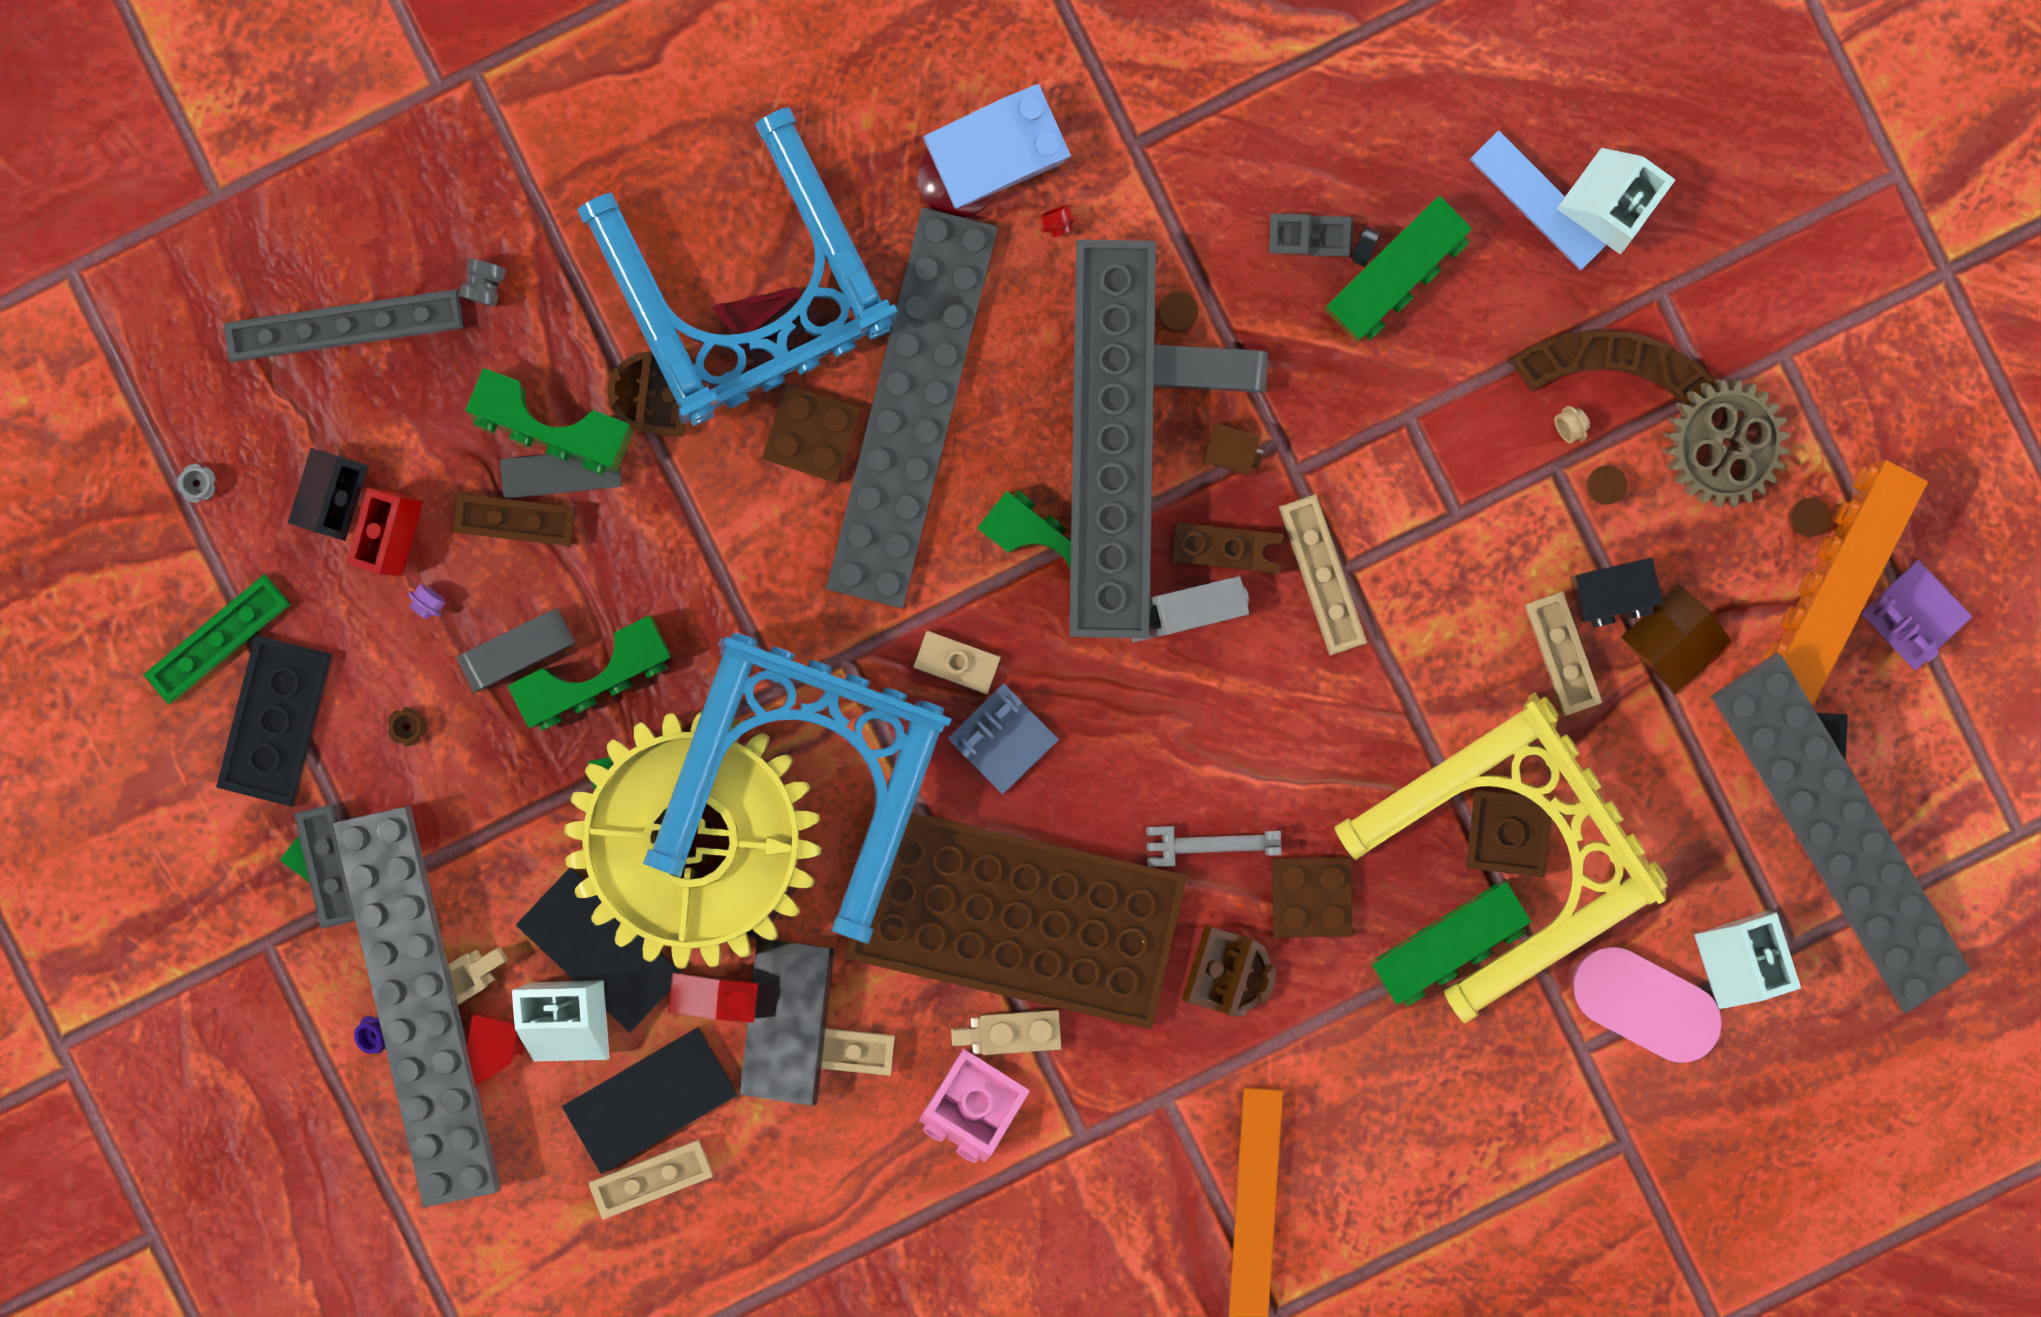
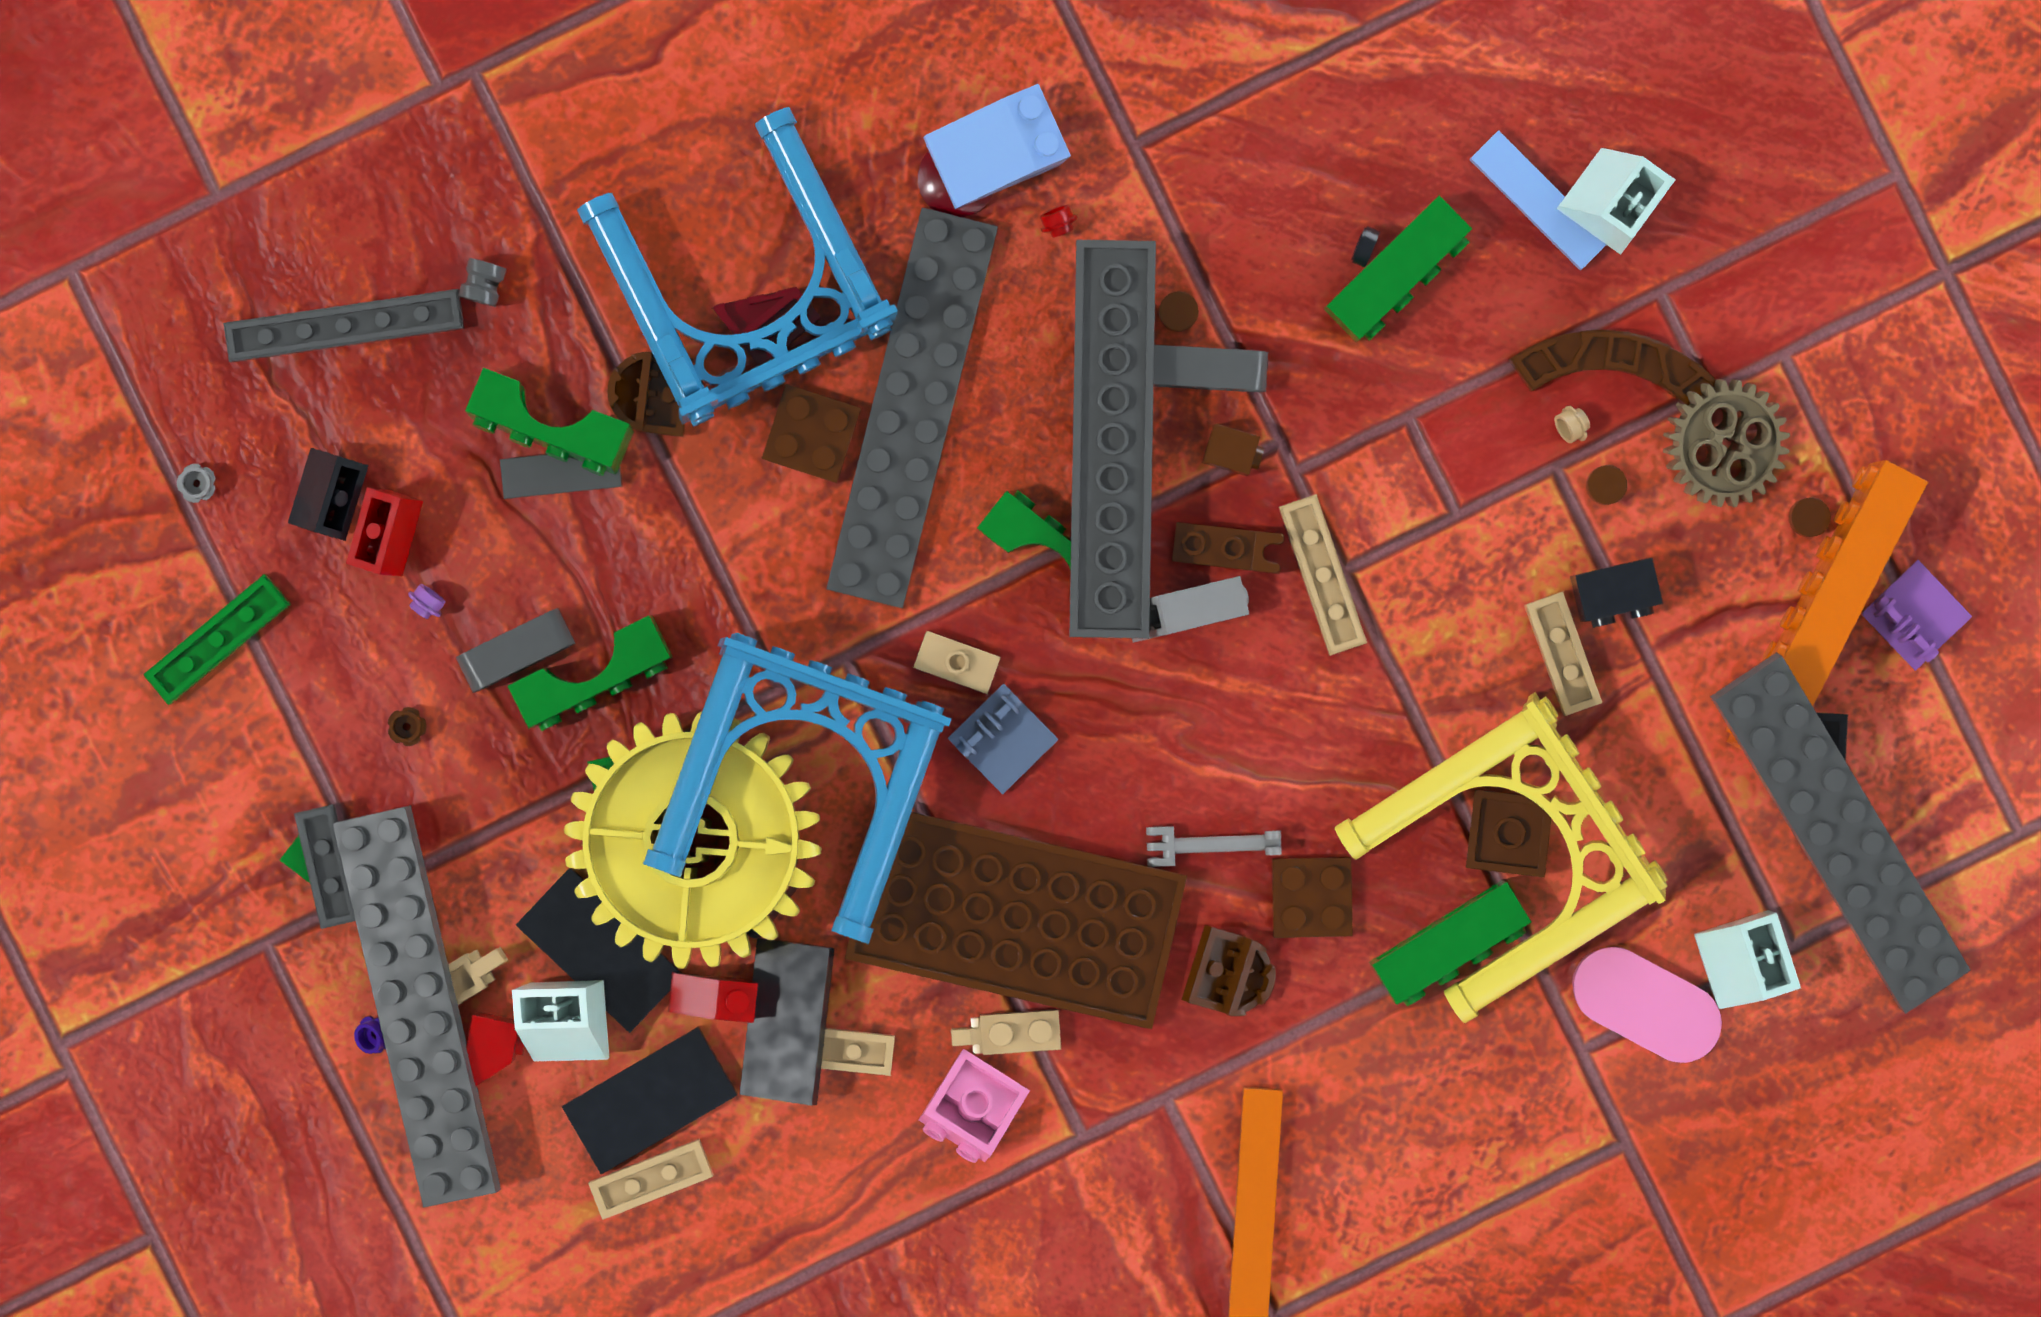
(274, 720): black tile -> none
(514, 519): reddish brown plate -> none
(1311, 235): dark grey slope -> none
(1677, 638): reddish brown slope -> none

